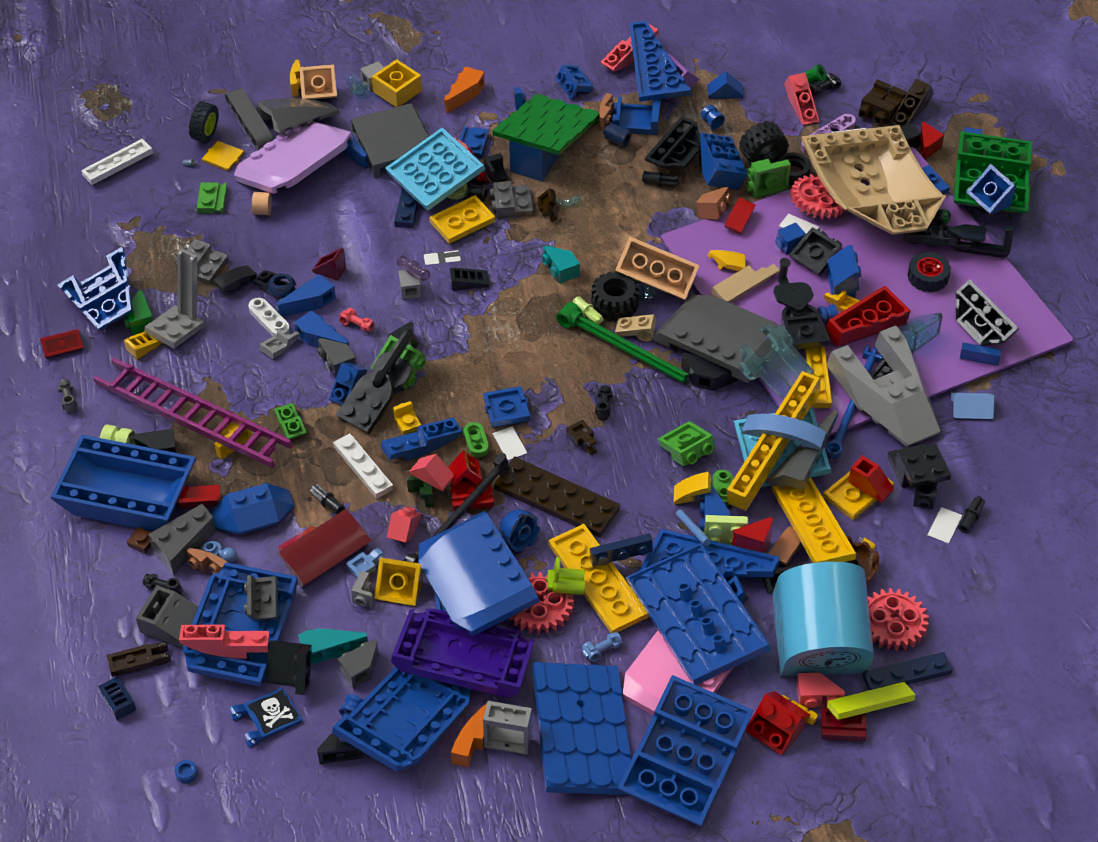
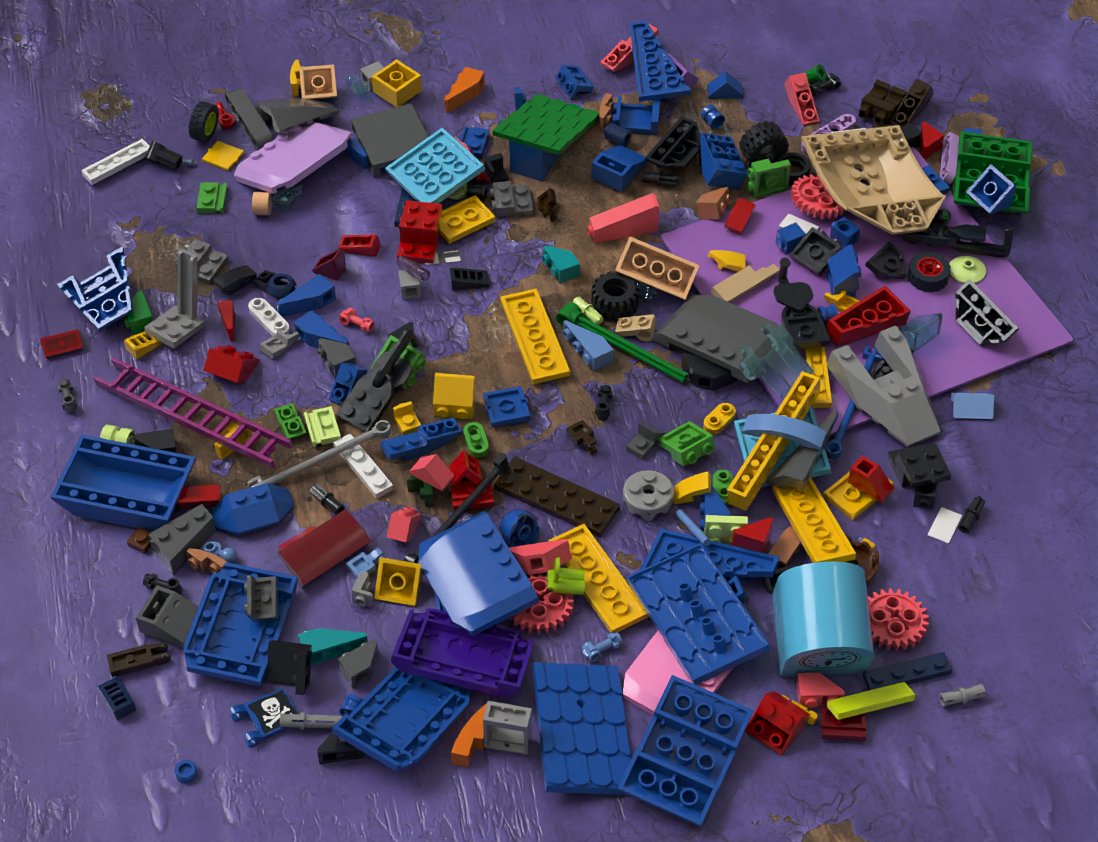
(160, 154): none -> black piece
(223, 643): coral slope -> none
(225, 120): none -> red plate
(227, 314): none -> red slope
(230, 363): none -> red slope
(286, 720): none -> light grey pin
(287, 197): none -> clear light blue plate
(322, 426): none -> yellowish green plate
(371, 246): none -> red slope
(377, 431): none -> light grey hinge
(419, 231): none -> red bracket
(454, 396): none -> yellow slope
(509, 443): white sticker -> none
(535, 336): none -> yellow plate
(541, 556): none -> coral slope
(568, 202): clear light blue piece -> none
(591, 346): none -> medium blue slope
(617, 167): none -> blue slope
(621, 550): dark blue plate -> none
(625, 221): none -> coral slope
(644, 441): none -> dark grey slope
(648, 504): none -> light grey plate
(722, 416): none -> yellow plate
(845, 232): none -> blue brick
(887, 263): none -> black plate
(949, 158): none -> lavender beam
(962, 695): none -> light grey pin
(967, 268): none -> yellowish green dish
(980, 353): blue slope -> none

